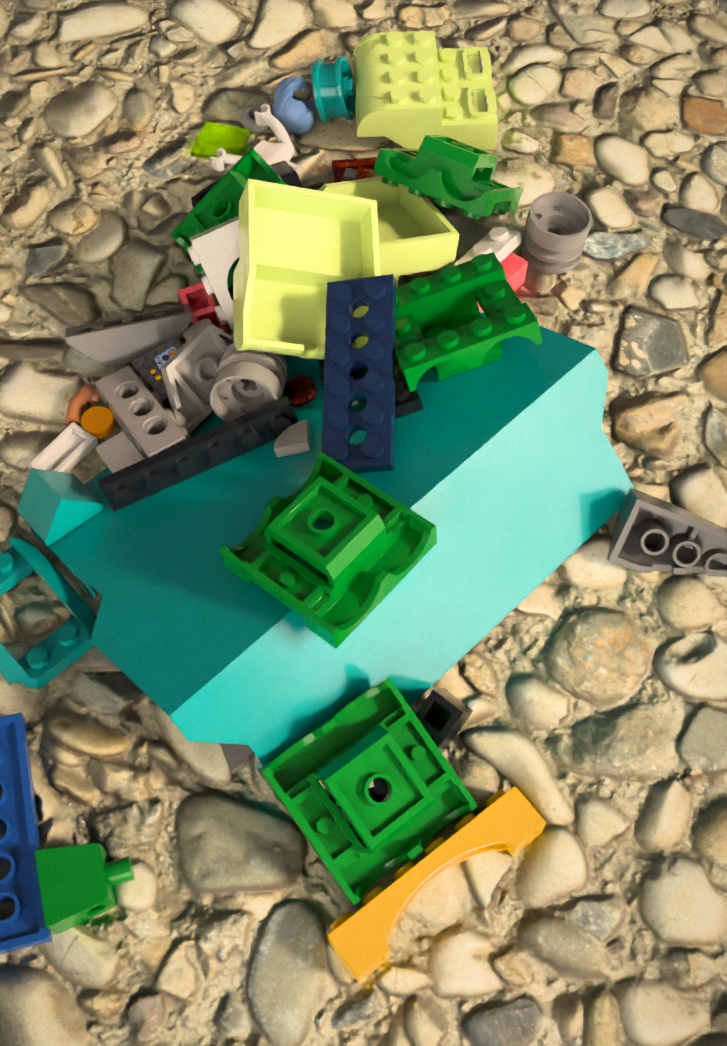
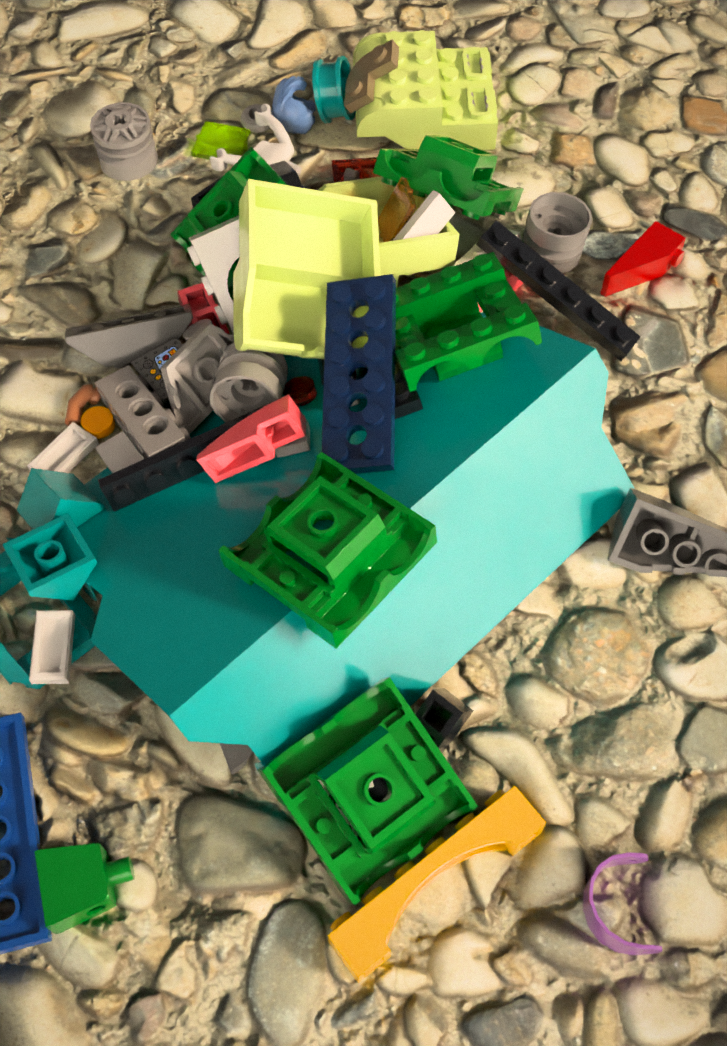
(52, 559): none -> teal slope
(52, 647): none -> white tile
(124, 141): none -> light grey wheel
(253, 439): none -> coral slope
(362, 77): none -> dark tan plate
(397, 210): none -> clear orange piece
(428, 218): none -> white tile
(559, 290): none -> black plate
(597, 926): none -> medium lavender piece
(645, 260): none -> red slope

